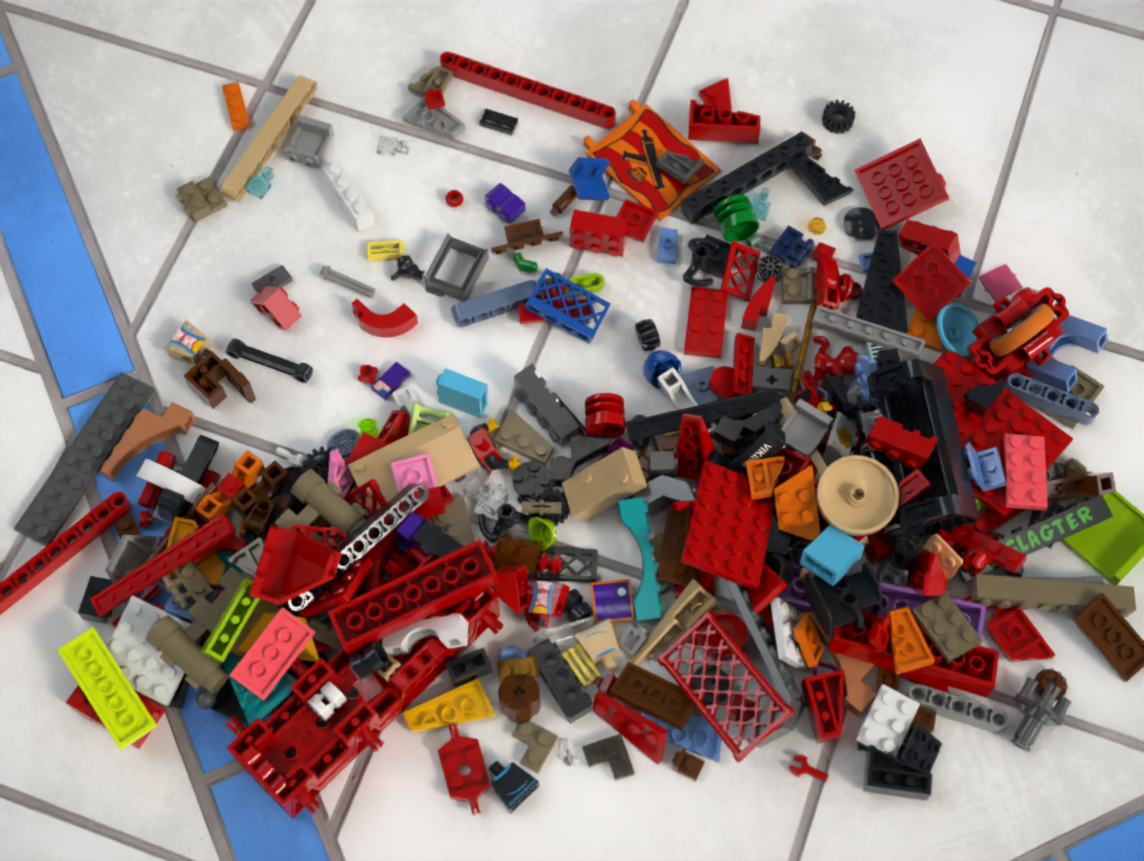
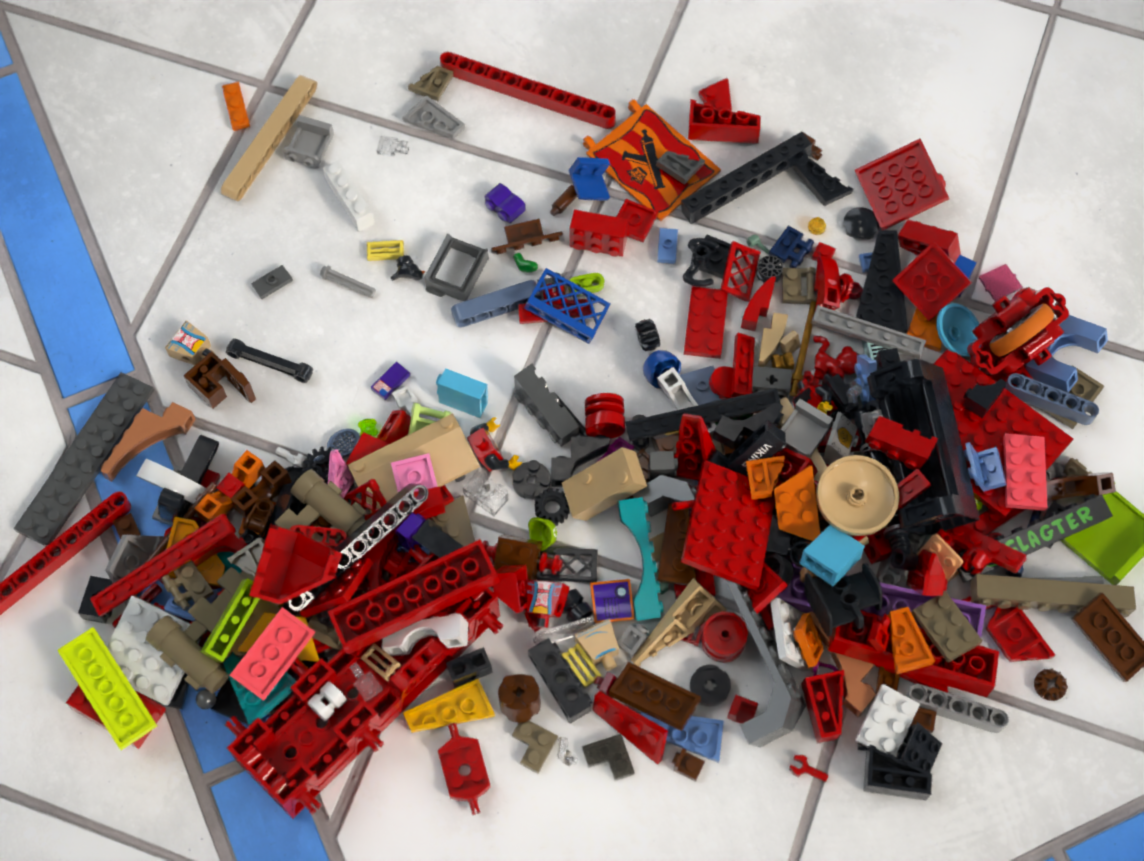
(145, 519): red plate -> none
(151, 492): red piece -> none
(200, 198): dark tan plate -> none
(260, 185): clear light blue plate -> none
(275, 304): brick -> none
(364, 369): red plate -> none
(370, 658): black wheel -> none
(385, 325): red arch -> none
(434, 99): red plate -> none
(454, 194): red plate -> none
(500, 119): black tile -> none
(507, 518): black piece -> none
(511, 651): light blue arm -> none
(512, 784): black torso -> none
(523, 439): dark tan wing -> none
(525, 666): pearl gold plate -> none
(541, 507): dark tan pin -> none
(734, 747): red door -> none
(736, 218): green wheel -> none
(761, 206): clear light blue plate -> none
(838, 108): black tyre -> none
(1037, 712): dark grey wheel -> none

